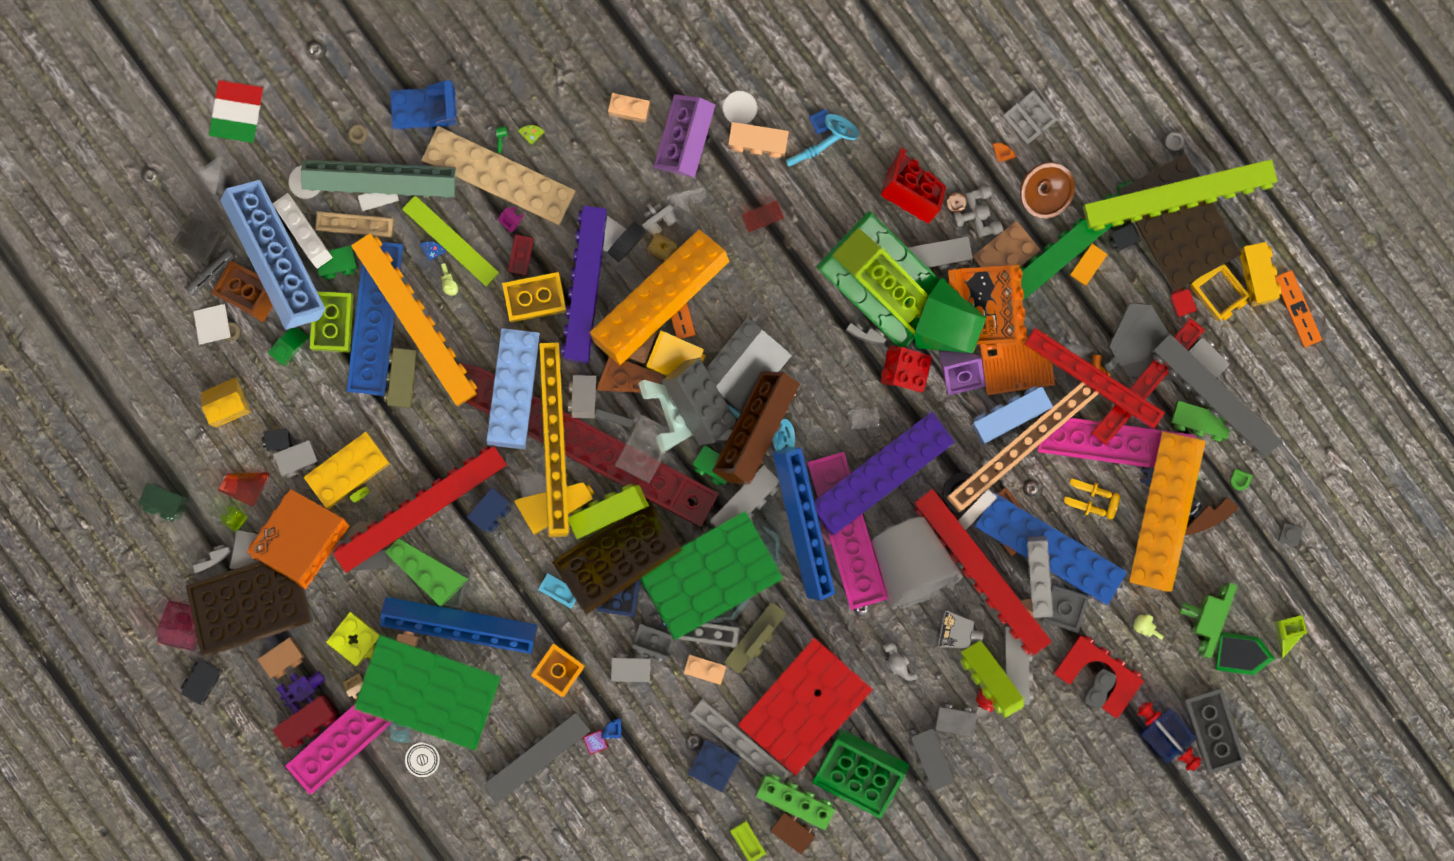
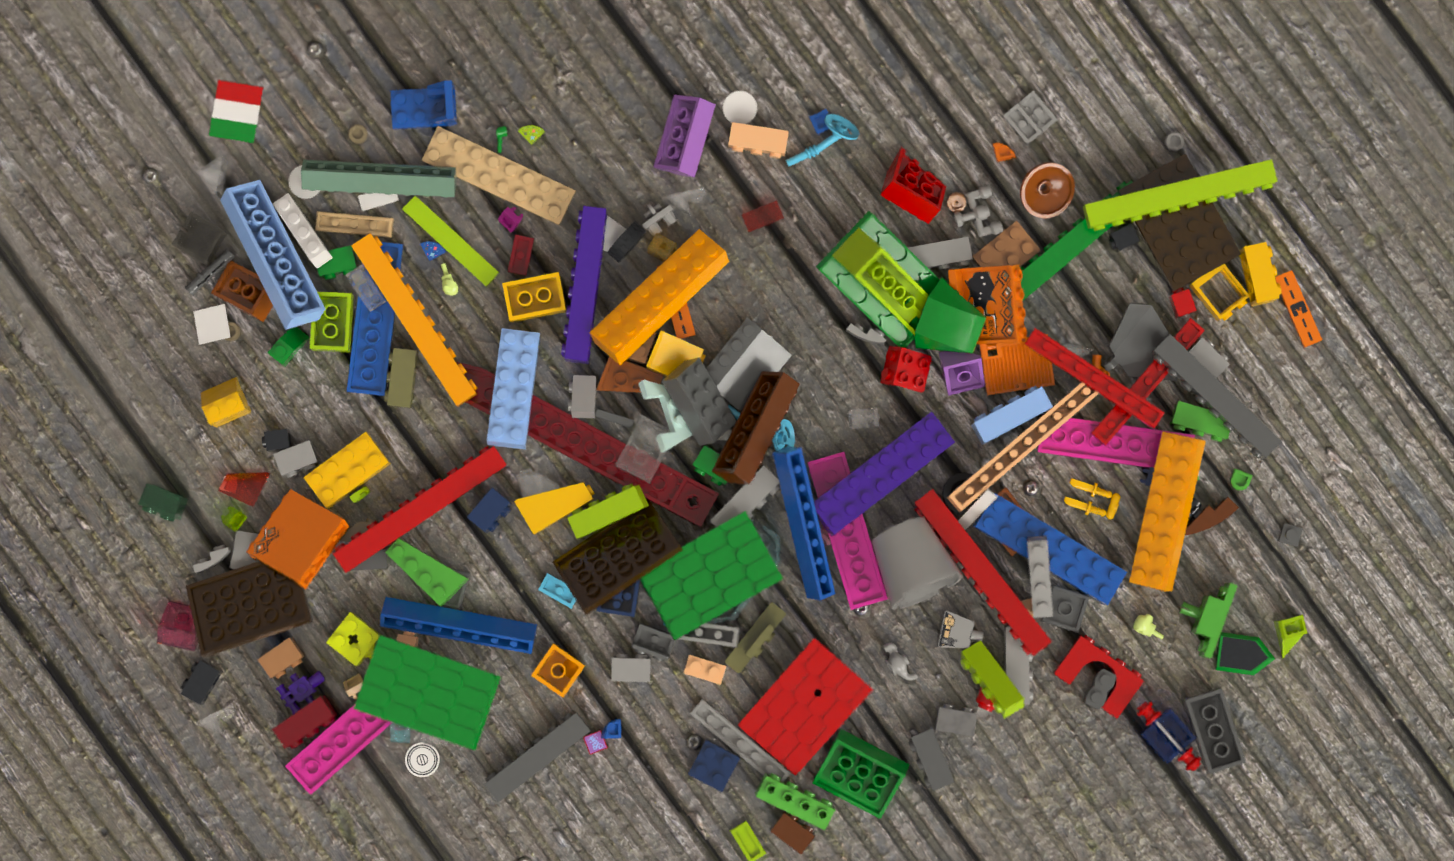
(213, 721): none -> clear slope
(365, 288): none -> clear slope
(553, 440): yellow brick -> none
(629, 108): light nougat brick -> none
(1088, 264): light orange tile -> none

